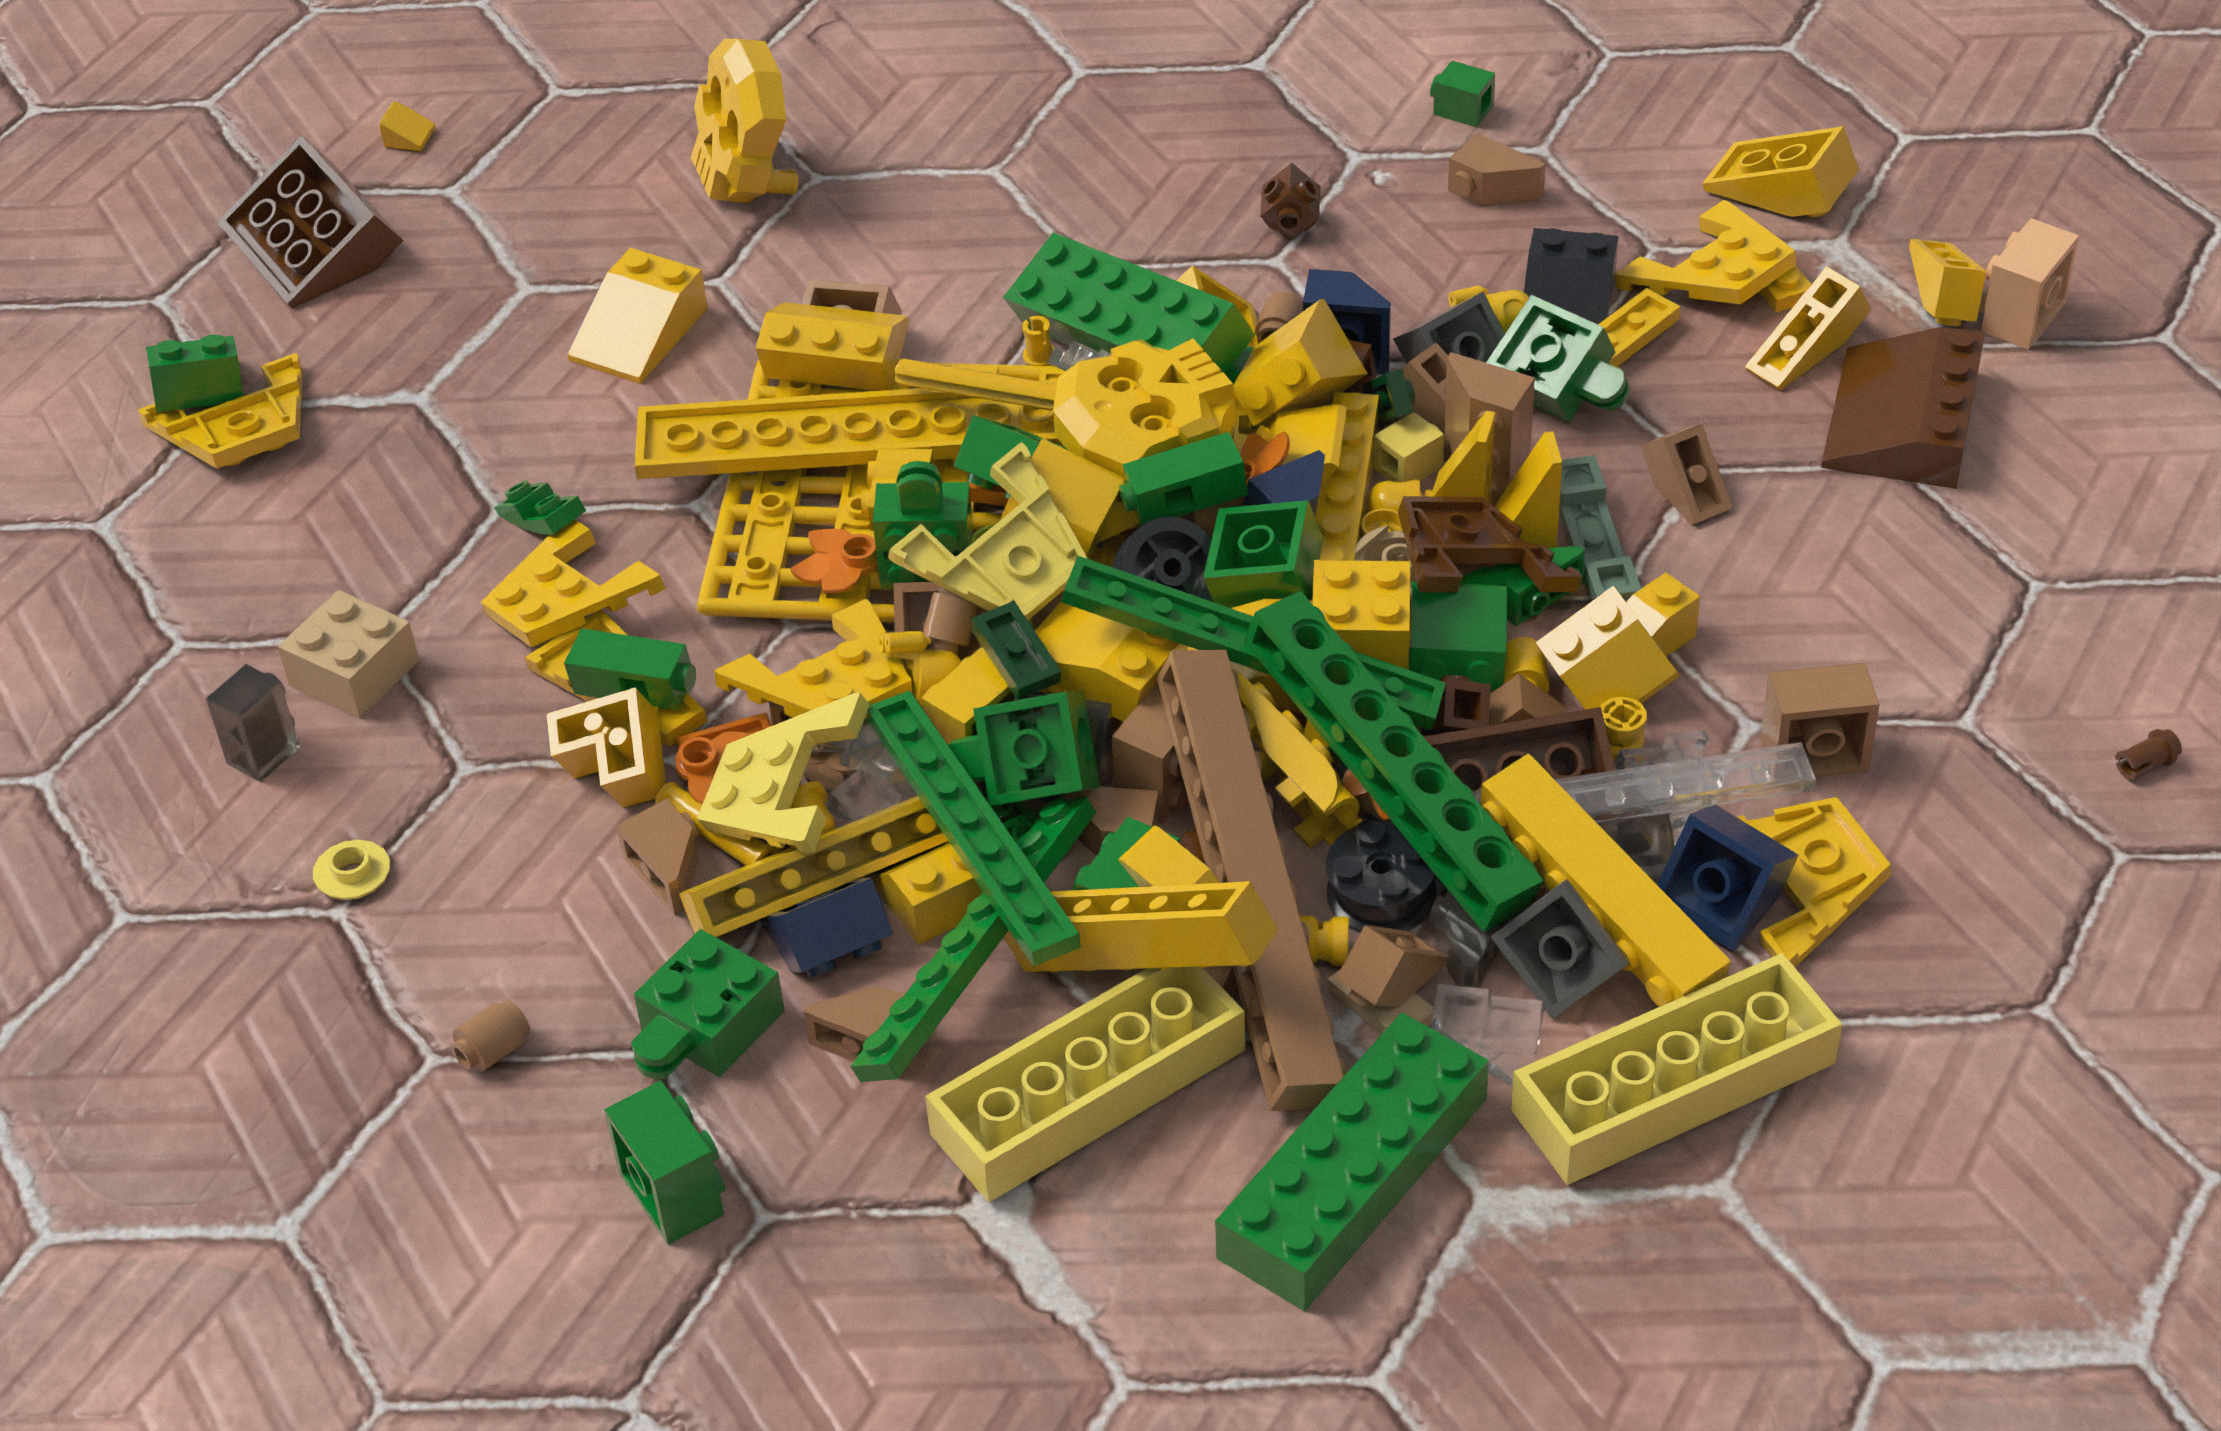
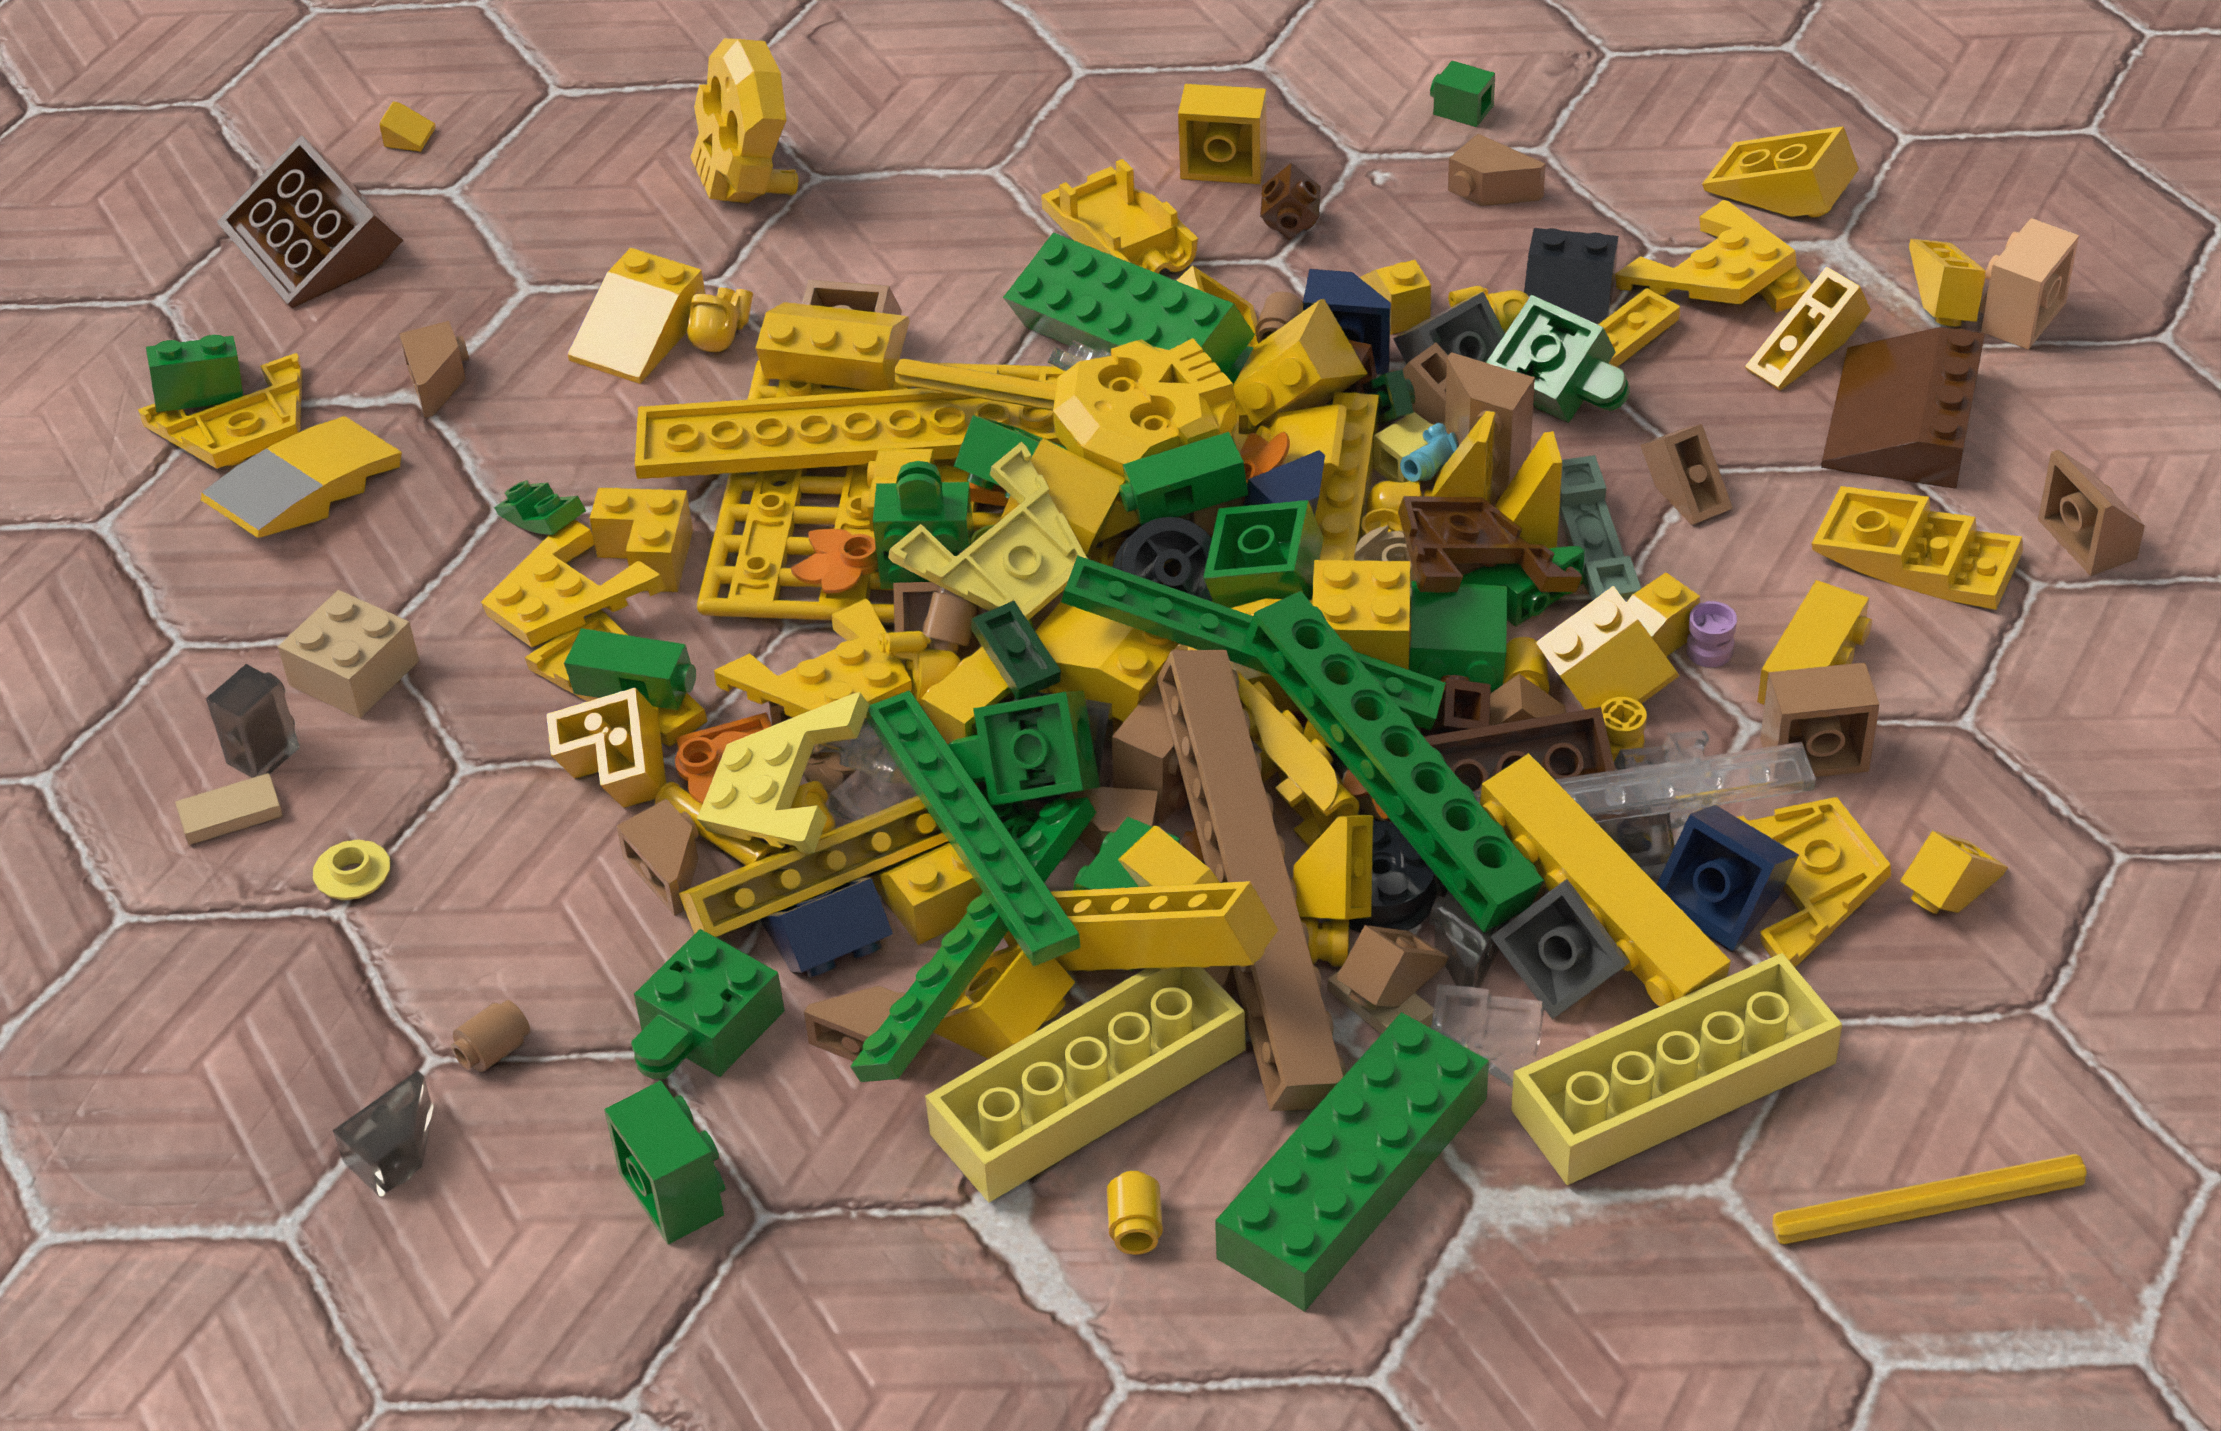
(228, 809): none -> tan tile
(300, 477): none -> yellow slope
(388, 1136): none -> clear smoke slope
(434, 363): none -> medium nougat slope
(644, 527): none -> yellow brick
(717, 318): none -> yellow piece
(1005, 1002): none -> yellow slope
(1037, 341): yellow pin -> none
(1122, 220): none -> yellow piece
(1134, 1212): none -> yellow brick
(1222, 133): none -> yellow brick
(1336, 871): none -> yellow slope
(1406, 290): none -> yellow slope
(1429, 459): none -> medium azure arm
(1711, 634): none -> lavender wheel
(1820, 632): none -> yellow brick
(1917, 548): none -> yellow slope
(1928, 1199): none -> yellow axle
(1950, 873): none -> yellow slope
(2088, 516): none -> medium nougat slope
(2158, 749): reddish brown pin -> none

